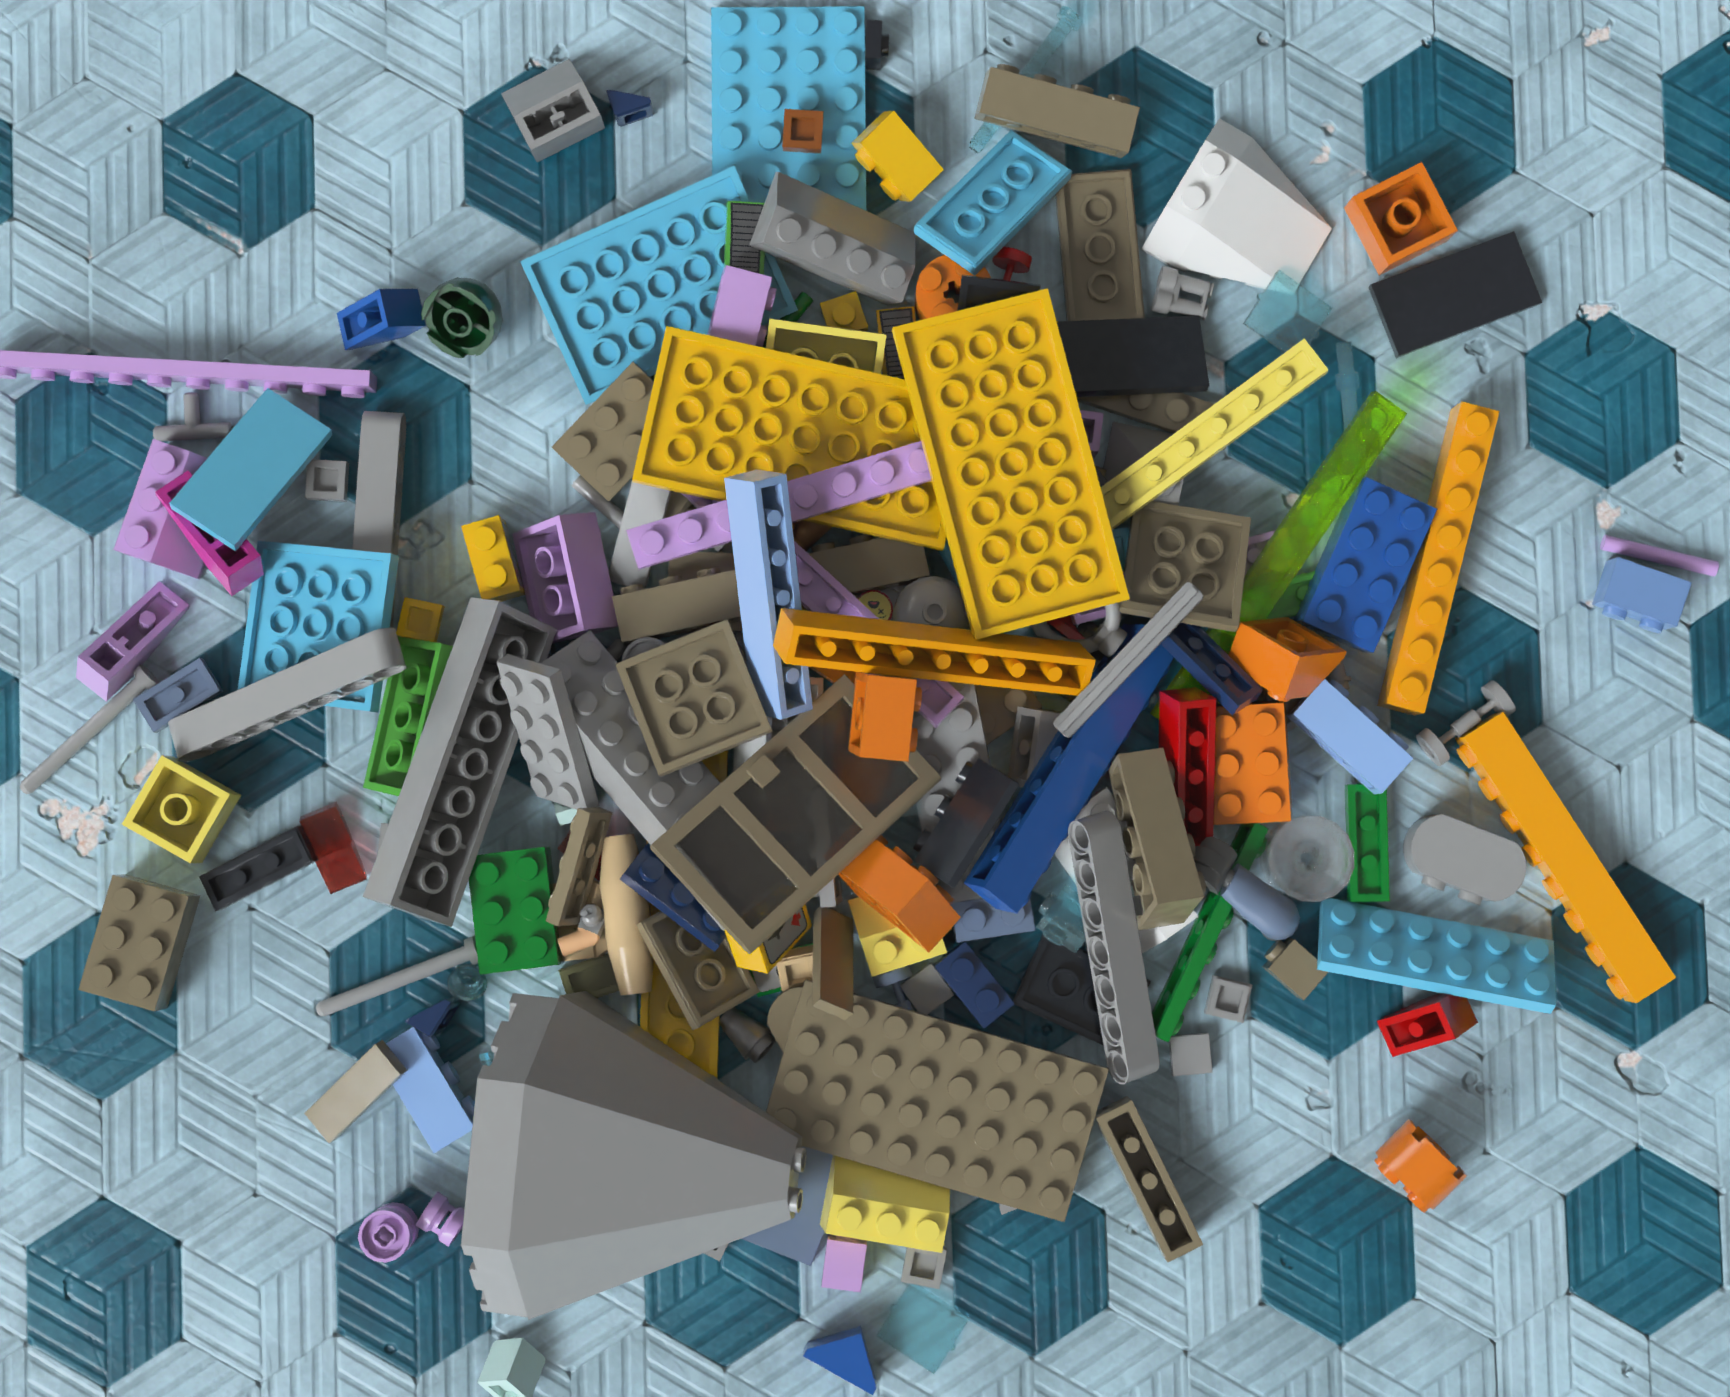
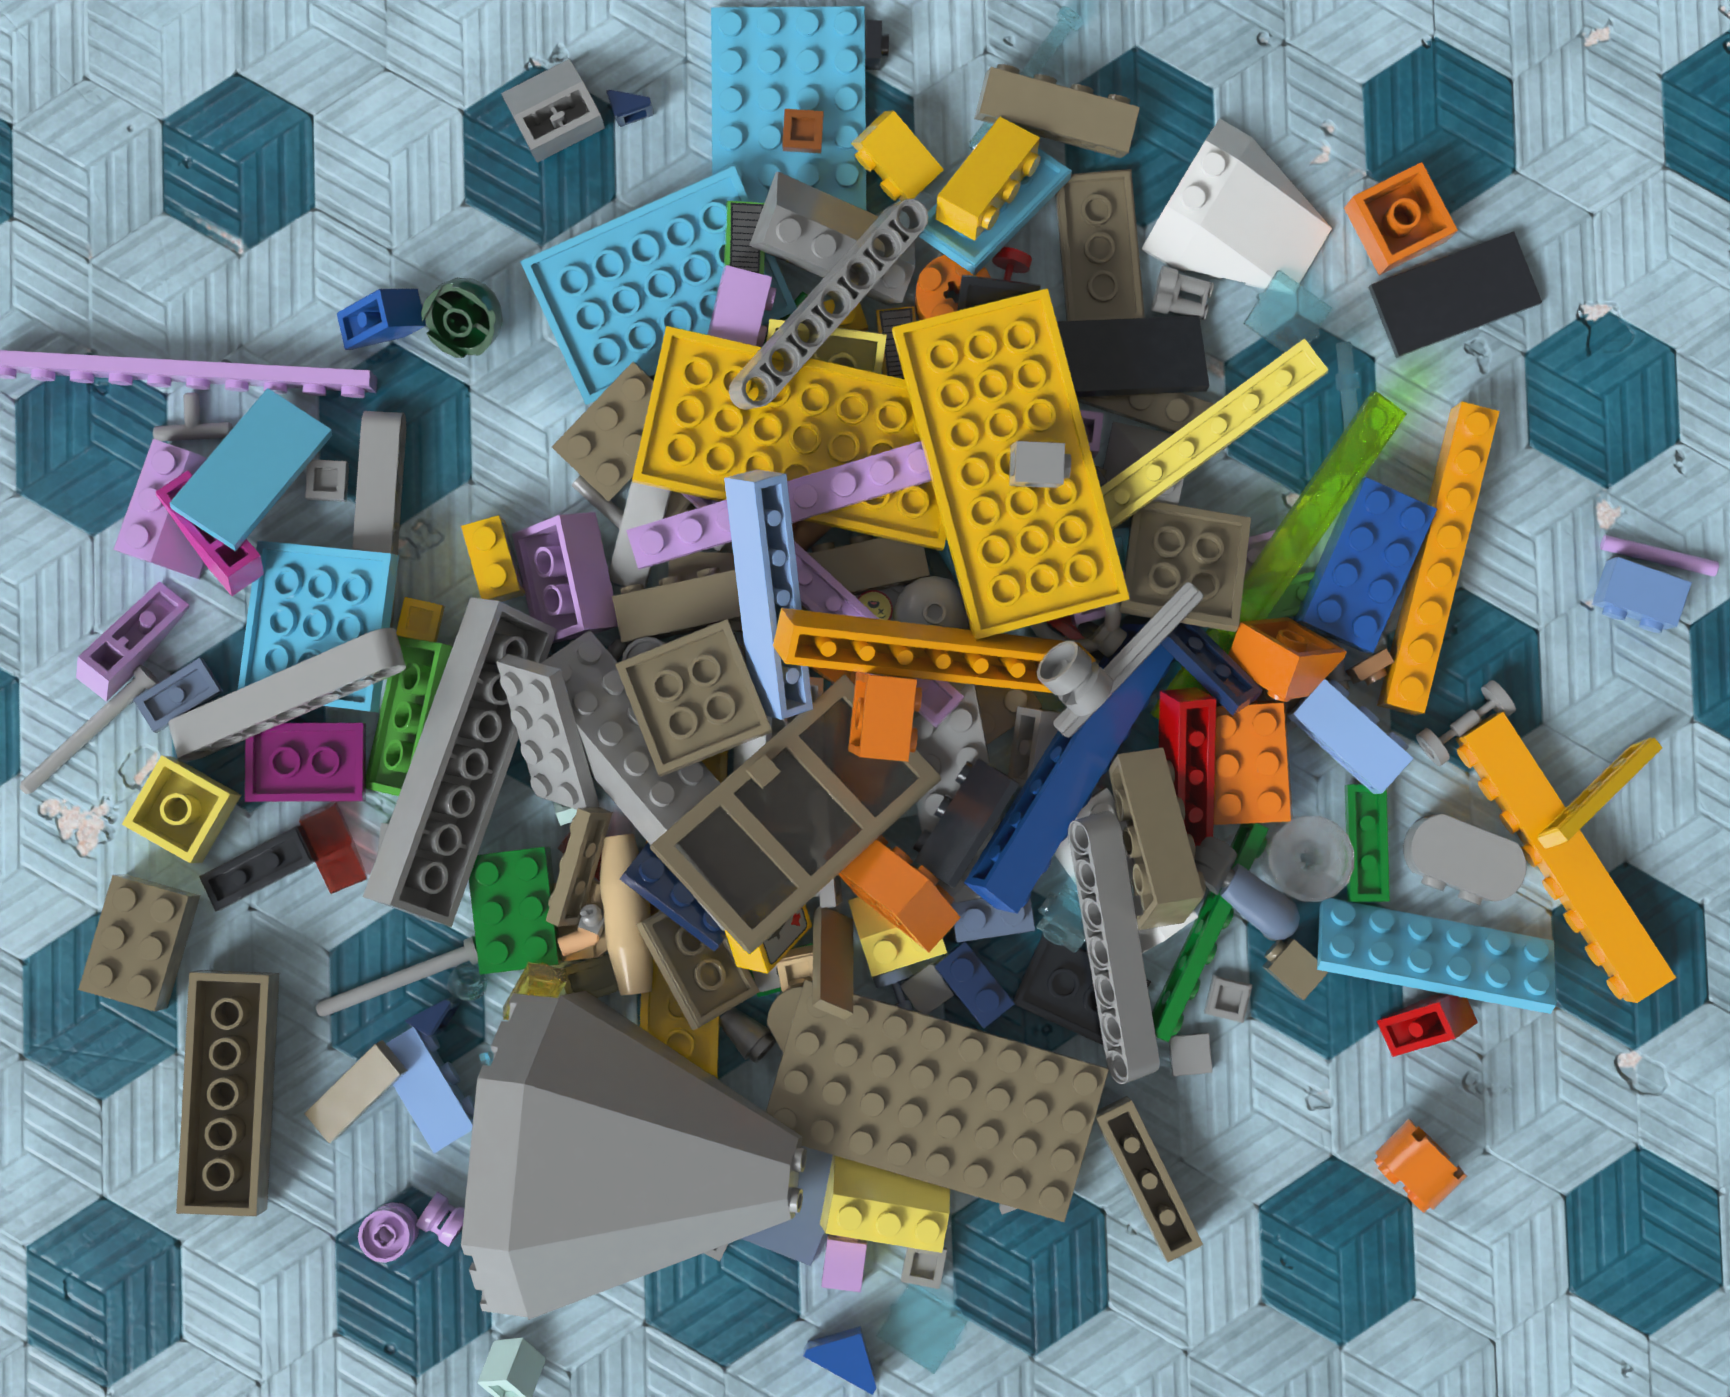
(227, 1093): none -> dark tan brick
(307, 763): none -> magenta plate
(538, 981): none -> clear yellow plate
(845, 297): none -> light grey beam
(988, 179): none -> yellow brick
(1038, 464): none -> light grey brick
(1074, 678): none -> light grey wheel
(1371, 668): none -> medium nougat plate
(1599, 792): none -> yellow tile

